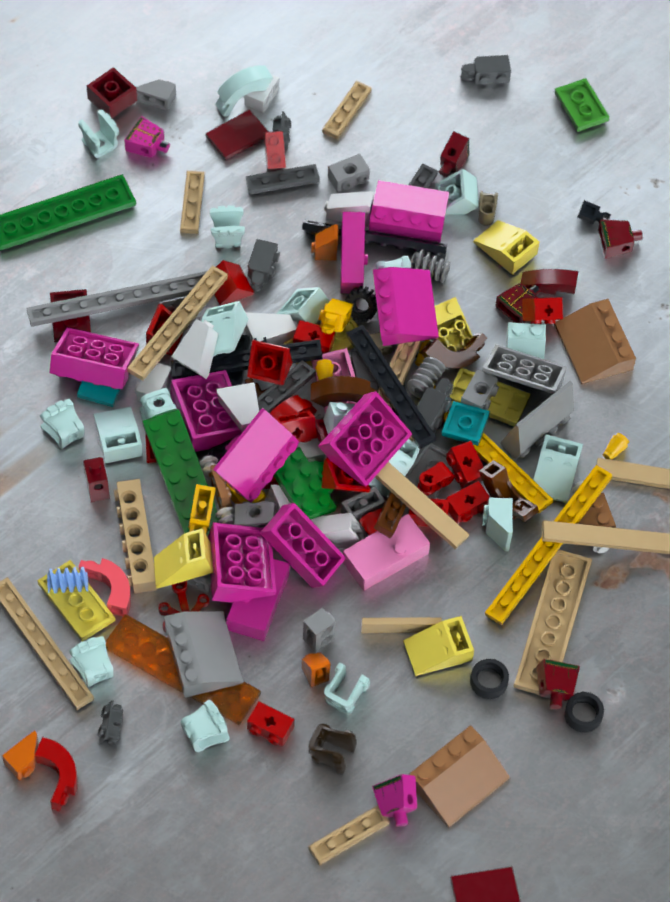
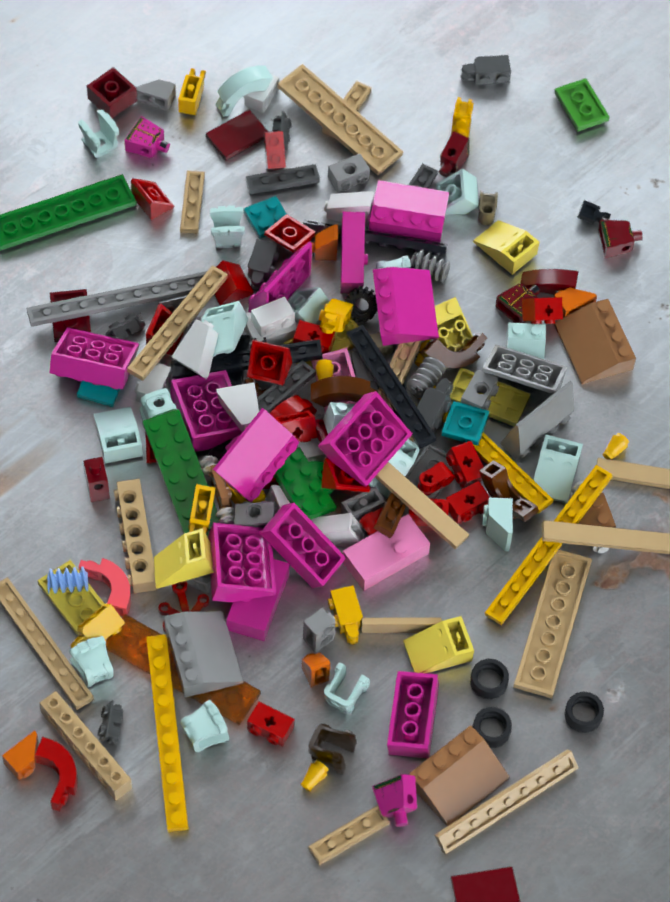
(62, 423): light aqua piece -> none
(85, 745): none -> tan brick
(101, 623): none -> yellow hinge
(132, 323): none -> dark grey hinge
(150, 198): none -> red slope
(167, 733): none -> yellow plate
(191, 92): none -> yellow hinge
(264, 215): none -> teal plate
(273, 317): none -> white brick
(285, 280): none -> dark pink slope
(290, 233): none -> red slope
(315, 774): none -> yellow cone
(340, 119): none -> tan plate
(347, 612): none -> yellow hinge
(413, 714): none -> dark pink brick
(462, 117): none -> yellow hinge
(497, 713): none -> black tyre
(506, 801): none -> tan plate
(557, 681): dark red torso -> none
(575, 299): none -> orange slope

